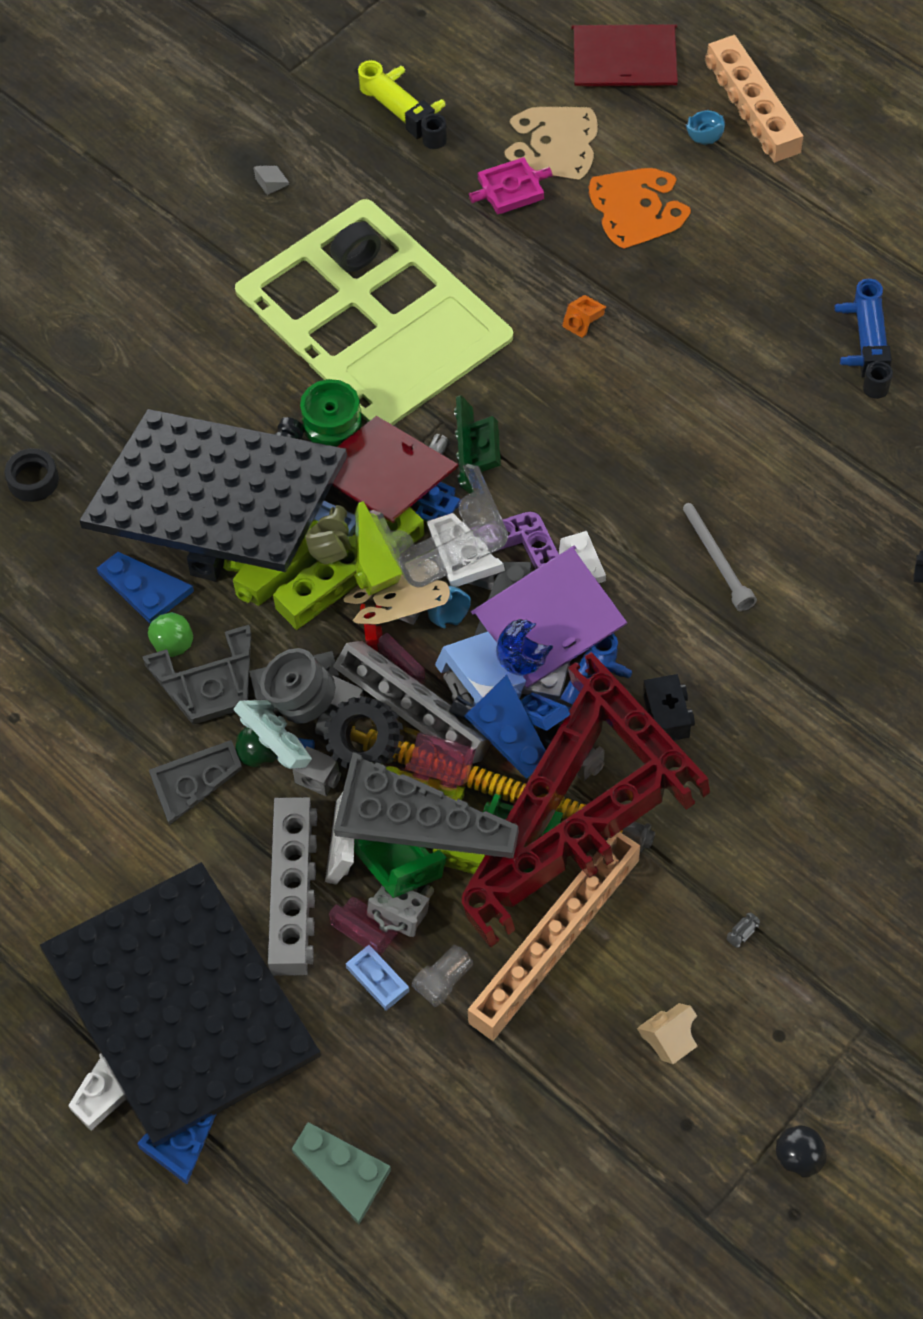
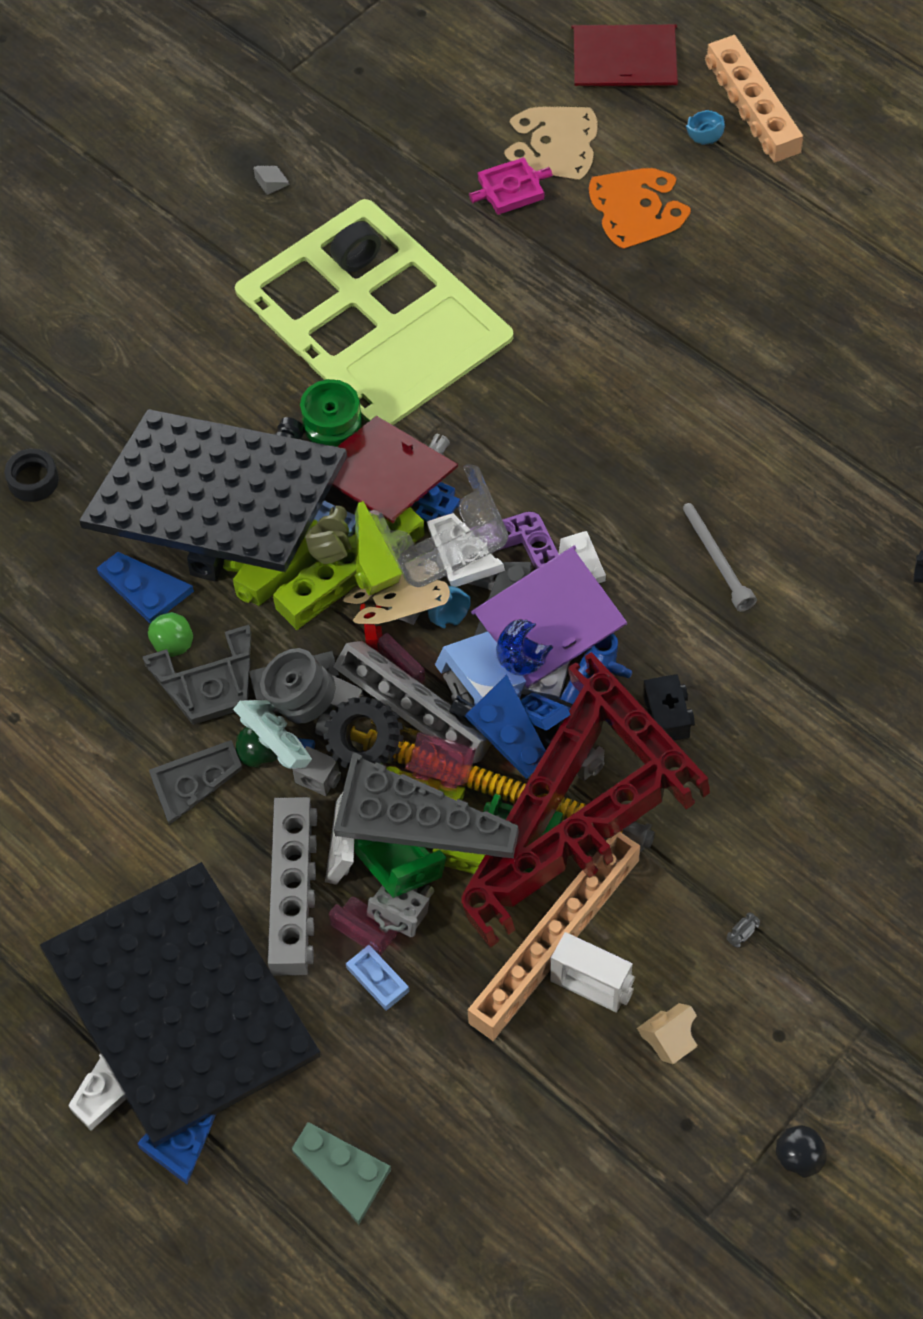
(418, 116): piece -> none
(437, 981): clear piece -> none
(476, 442): dark green bracket -> none
(581, 314): orange bracket -> none
(592, 972): none -> white window
(875, 354): blue piece -> none

